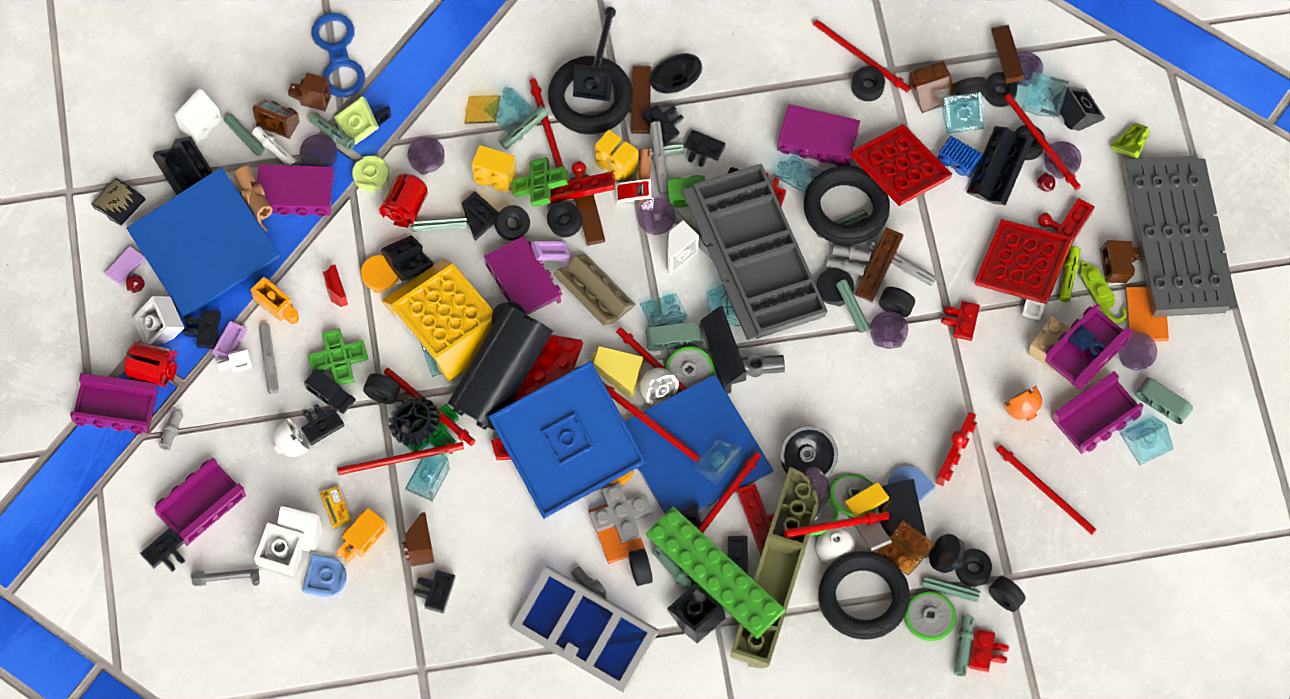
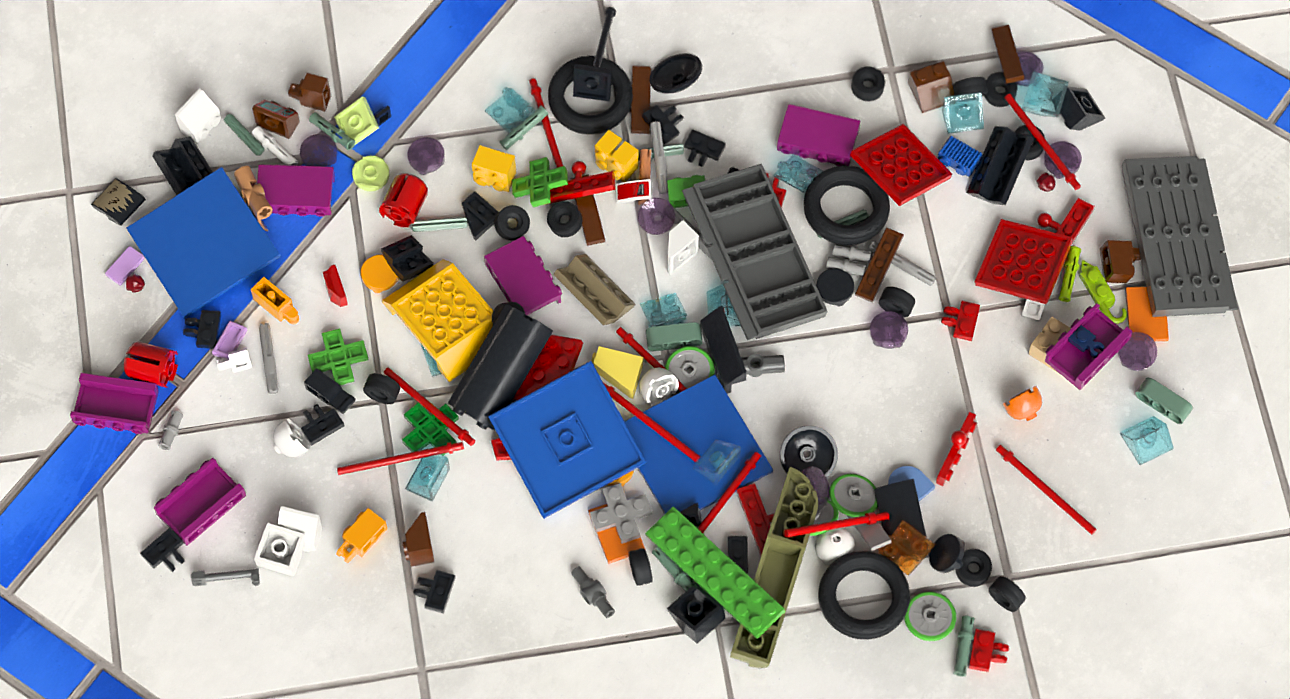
(158, 321): white slope -> none
(324, 576): medium blue tile -> none
(335, 507): tile -> none
(338, 53): blue bar -> none
(421, 428): black gear -> none
(482, 109): clear yellow piece -> none
(550, 250): lavender tile -> none
(585, 628): door -> none
(852, 306): sand green axle -> none
(866, 500): yellow tile -> none
(898, 82): red bar -> none
(951, 589): sand green axle -> none
(1097, 413): magenta panel -> none
(1131, 141): lime wing -> none

